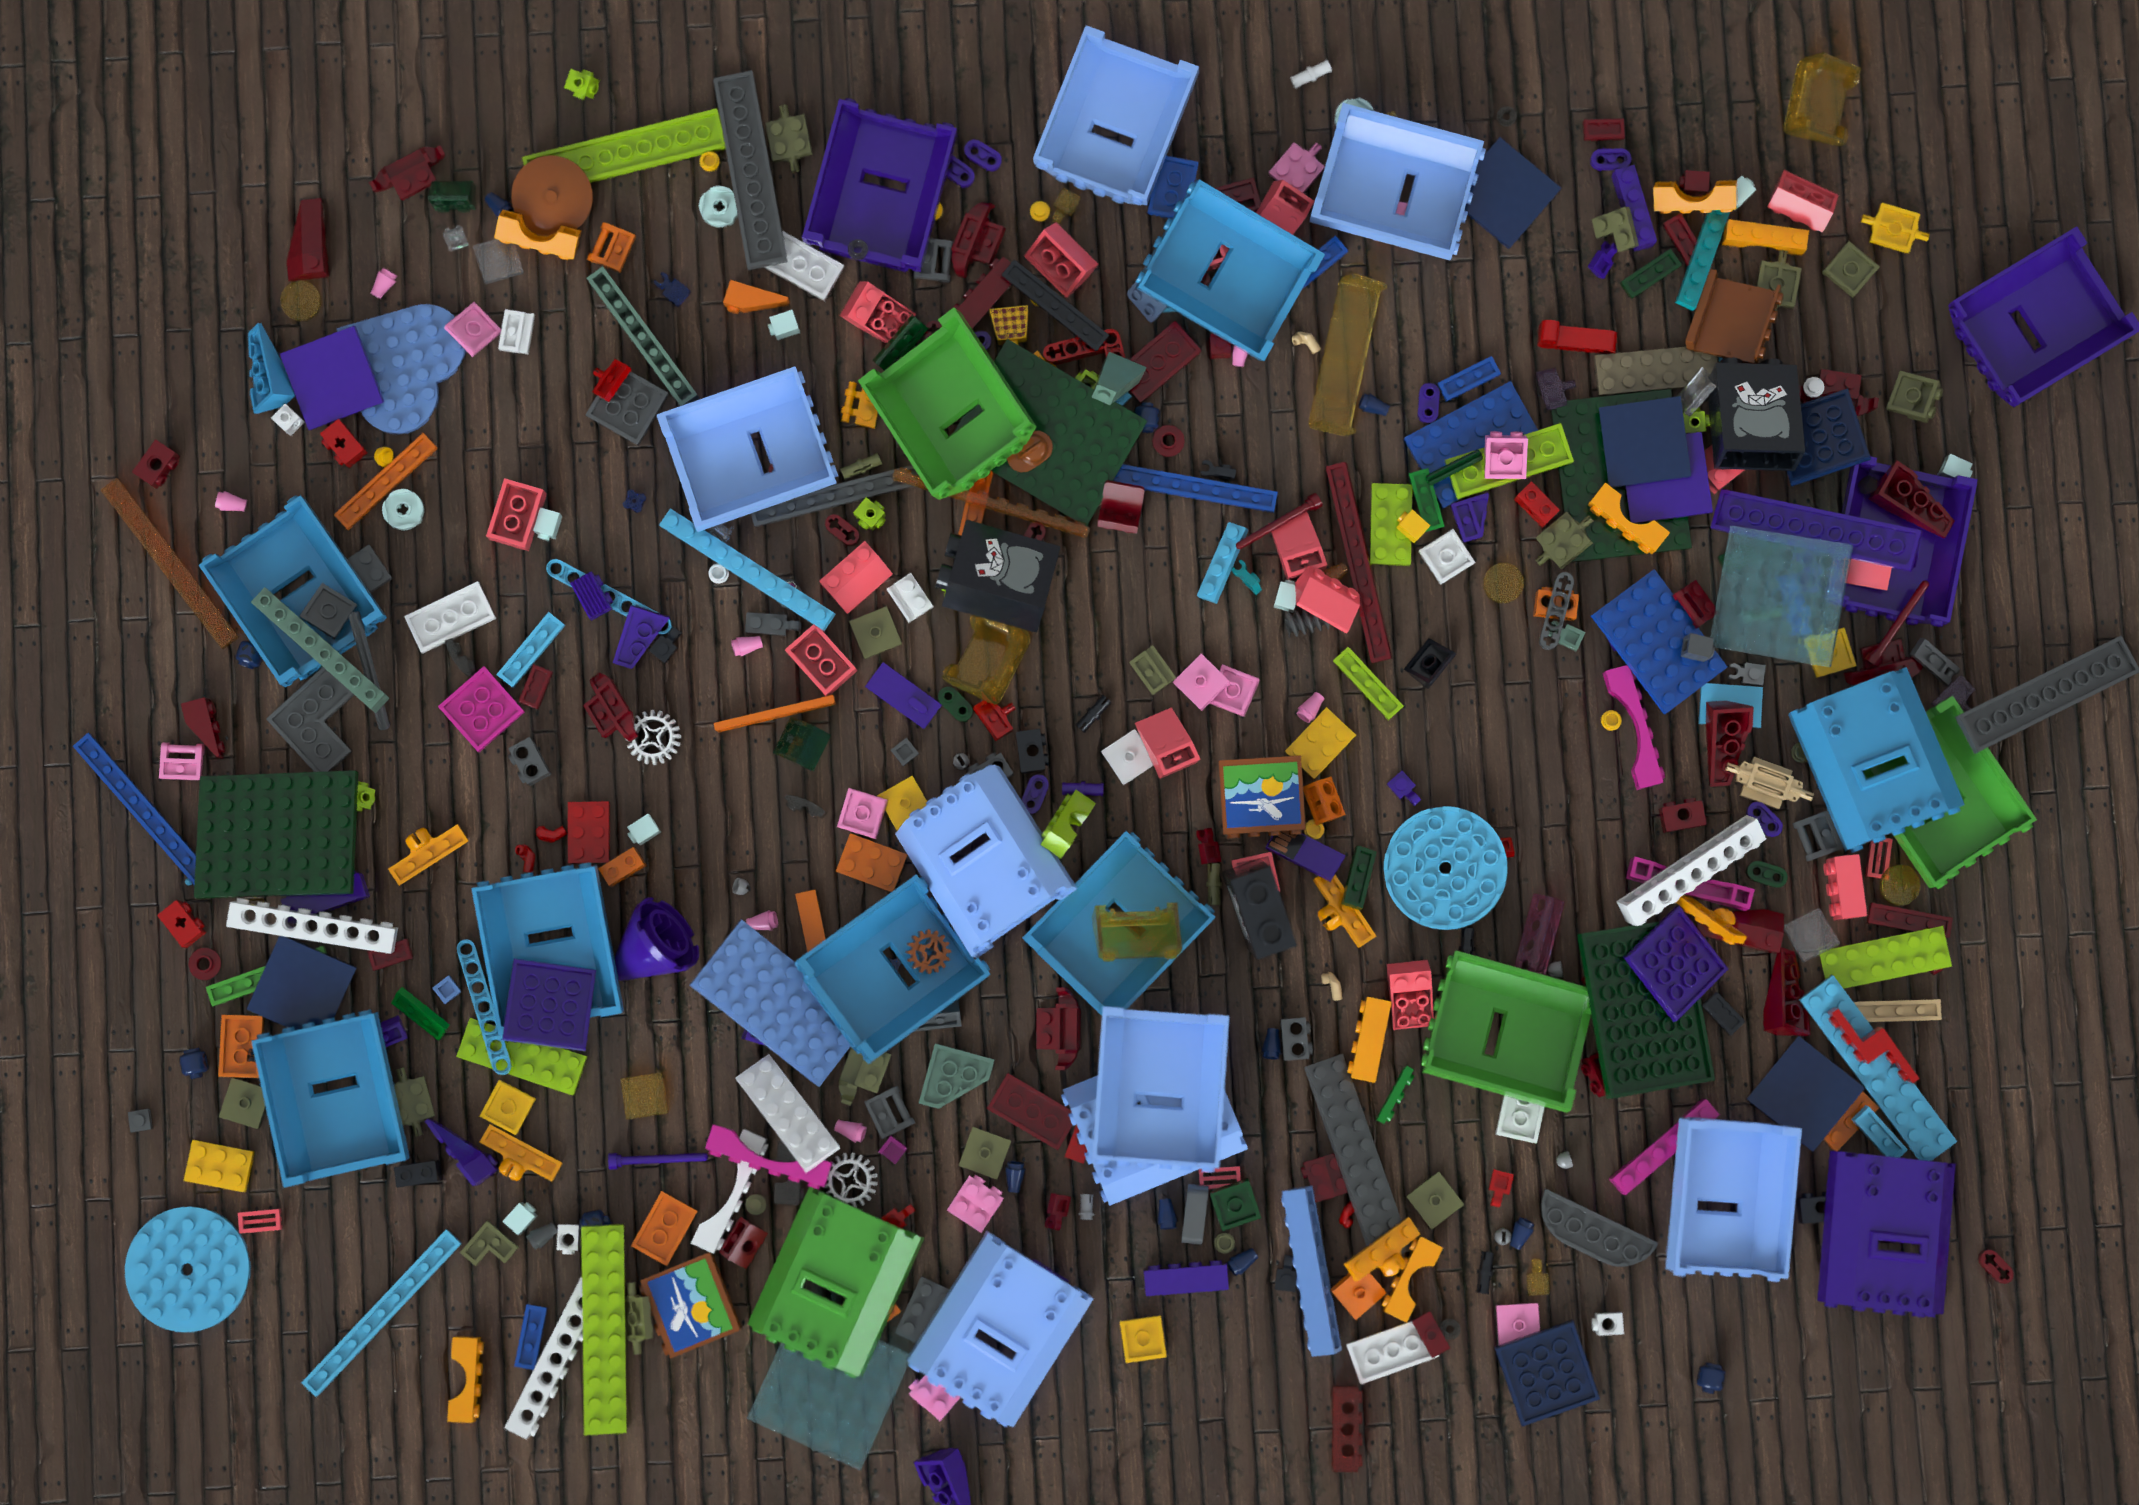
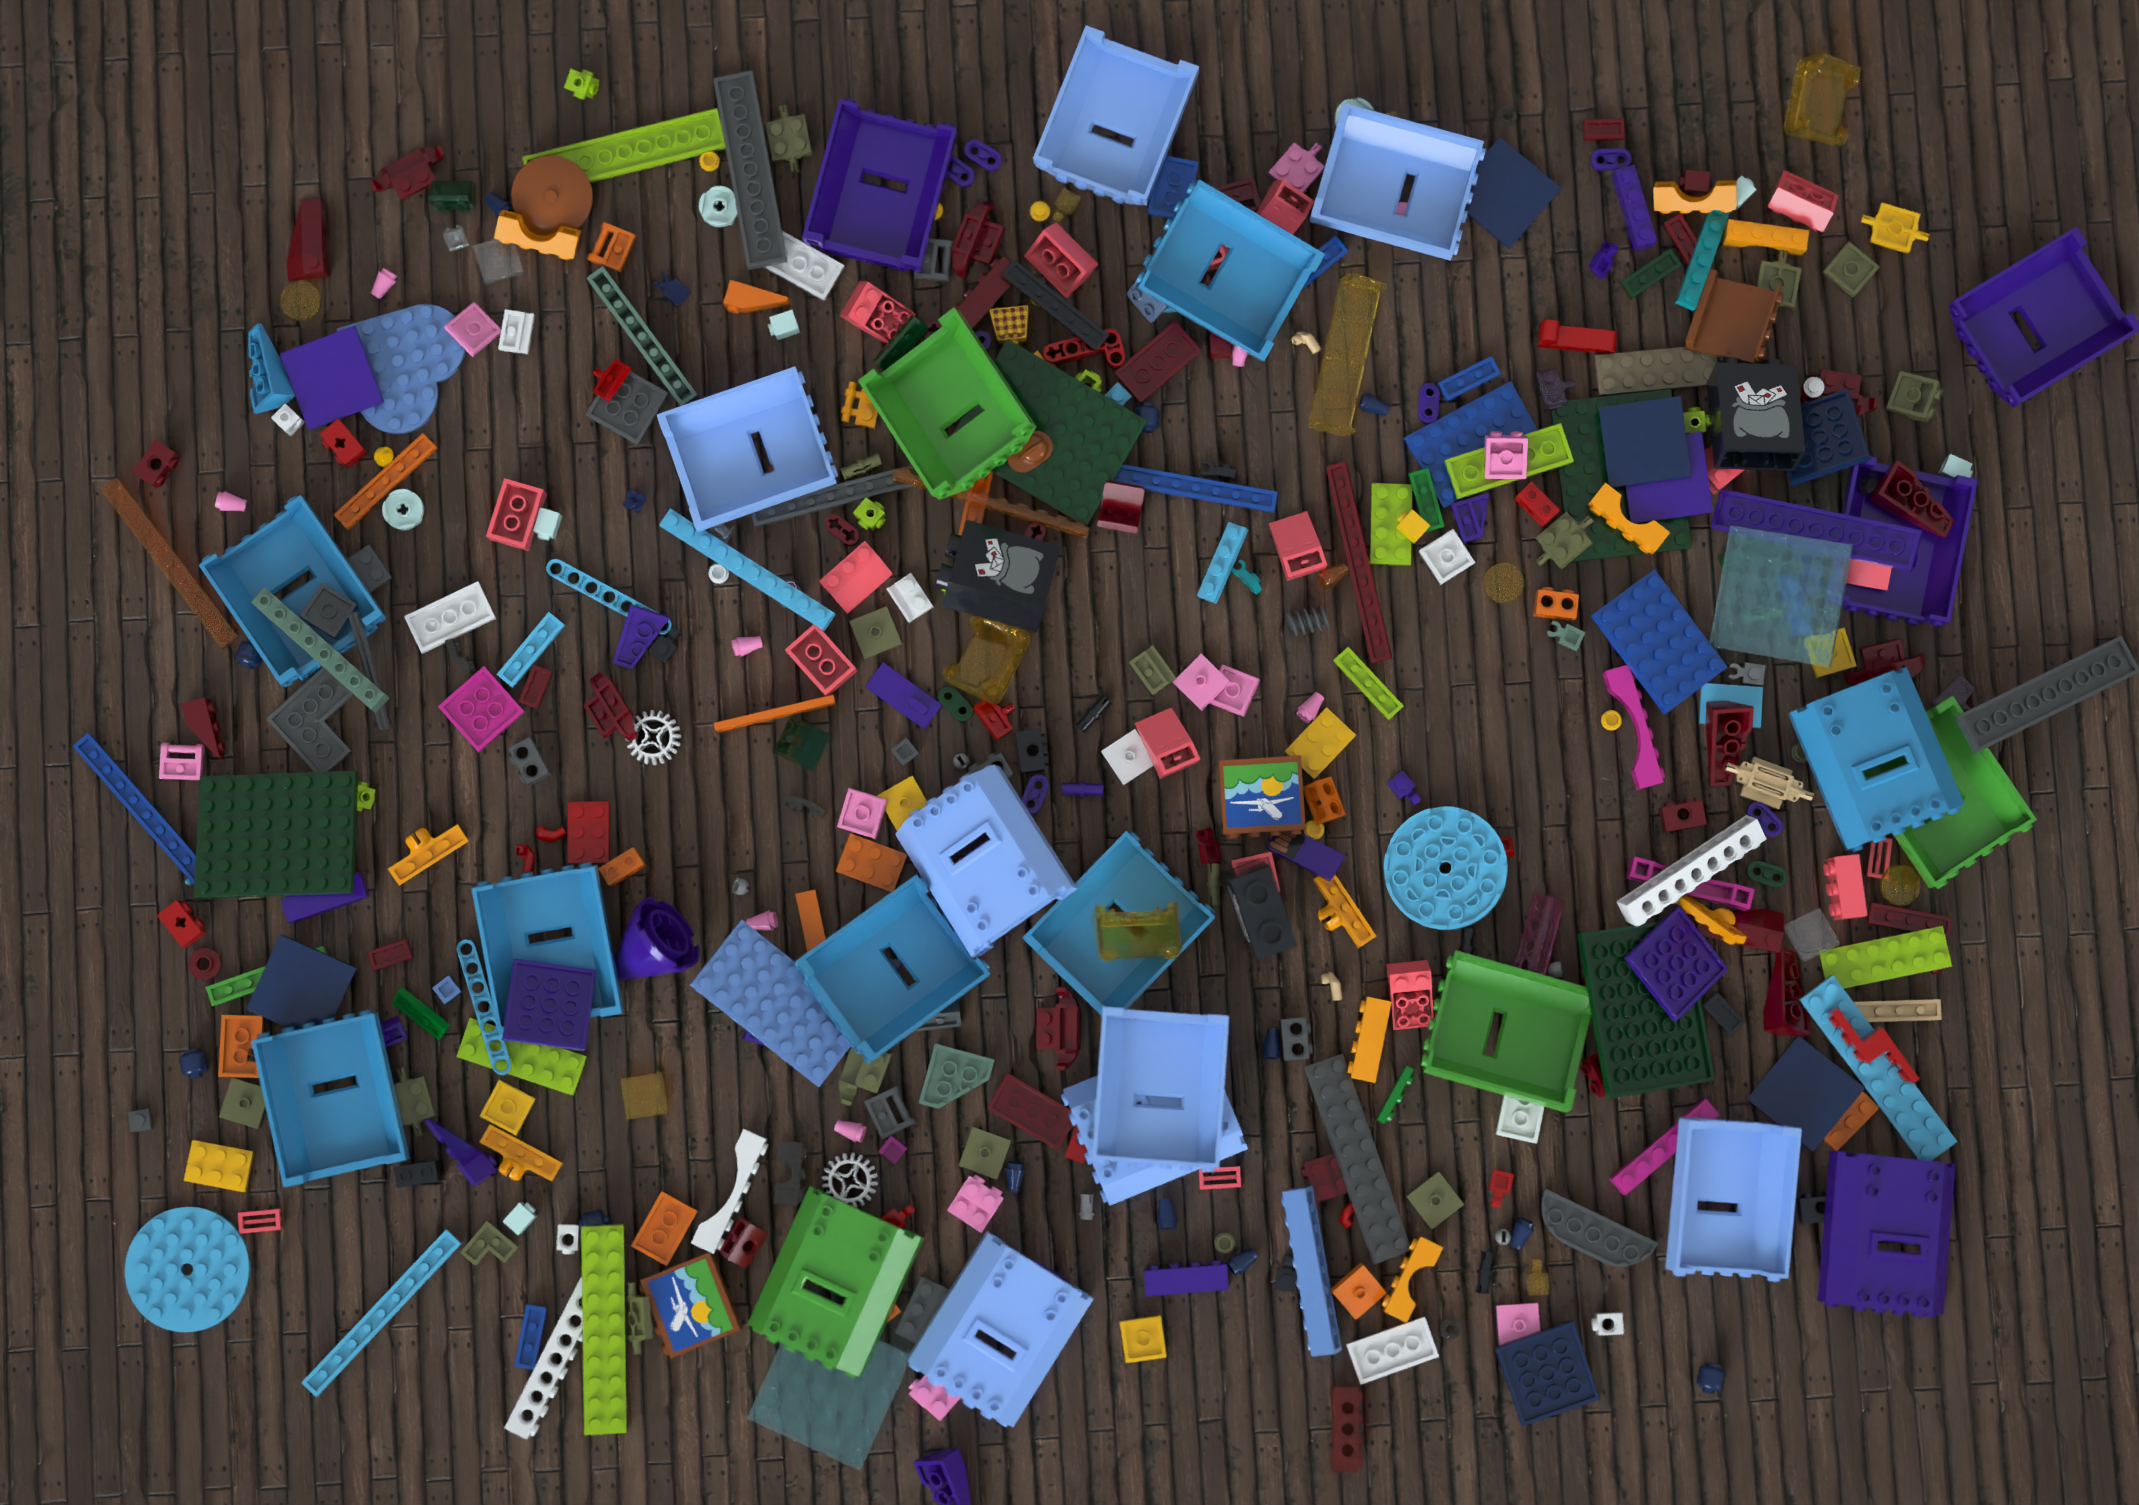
(238, 919): white brick -> none
(467, 1352): light orange arch -> none
(541, 1235): dark grey cone -> none
(591, 595): dark purple brick -> none
(616, 1160): dark purple piece -> none
(643, 830): light aqua brick -> none
(728, 1143): dark pink arch -> none
(756, 1204): olive plate -> none
(769, 624): dark grey plate -> none
(787, 1113): white plate -> none
(857, 243): clear smoke plate -> none
(925, 959): dark orange gear -> none
(1057, 1207): dark red plate -> none
(1059, 833): lime arch -> none
(1116, 378): sand green slope -> none
(1168, 450): dark red piece -> none
(1195, 1214): dark grey beam -> none
(1235, 1204): dark green plate -> none
(1286, 596): light aqua brick -> none
(1311, 74): white pin -> none
(1312, 503): dark red piece -> none
(1327, 598): coral slope -> none
(1359, 877): dark green plate -> none
(1384, 1252): light orange plate -> none
(1429, 662): black slope -> none
(1430, 1334): dark red plate -> none
(1454, 467): dark green axle -> none
(1560, 612): dark grey beam -> none
(1564, 1160): light grey hinge -> none
(1617, 223): olive plate -> none
(1695, 603): dark red plate -> none
(1696, 391): clear plate -> none
(1697, 647): dark grey brick -> none
(1823, 832): dark grey plate -> none
(1876, 655): dark red piece -> none
(1878, 1133): medium azure plate -> none
(1934, 661): dark grey plate -> none
(1992, 1270): dark red beam -> none

